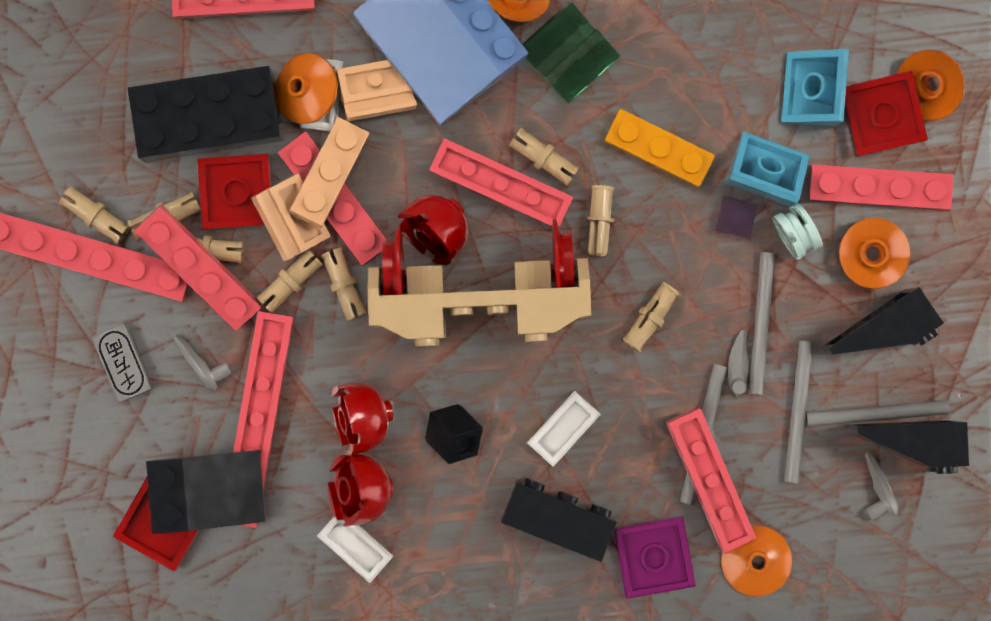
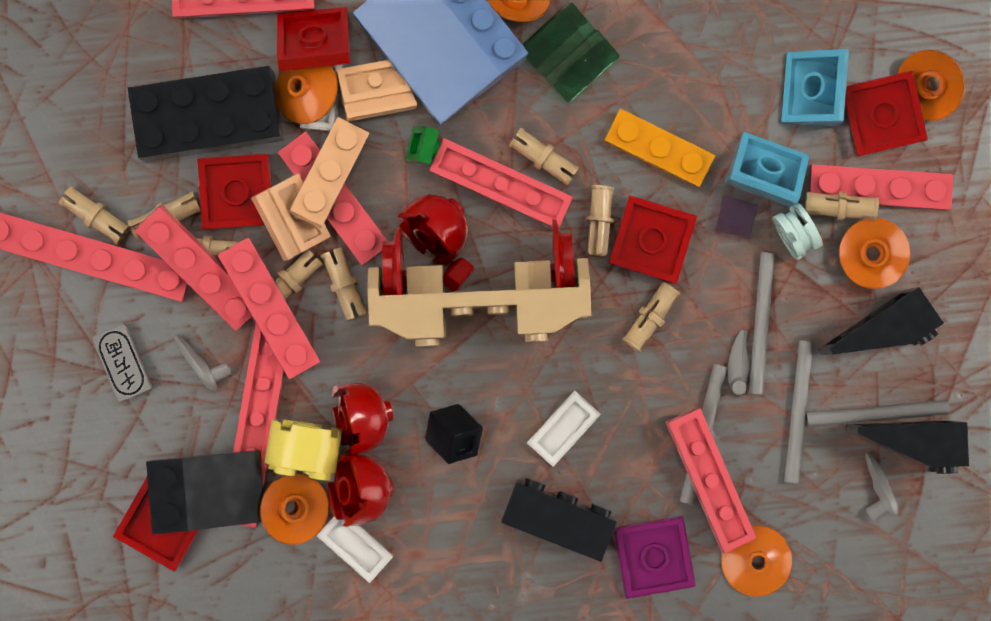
(268, 308): none -> coral plate
(302, 448): none -> light yellow brick
(306, 518): none -> orange dish
(313, 39): none -> red plate
(422, 145): none -> green plate
(457, 274): none -> red tile
(652, 239): none -> red plate
(841, 206): none -> tan pin

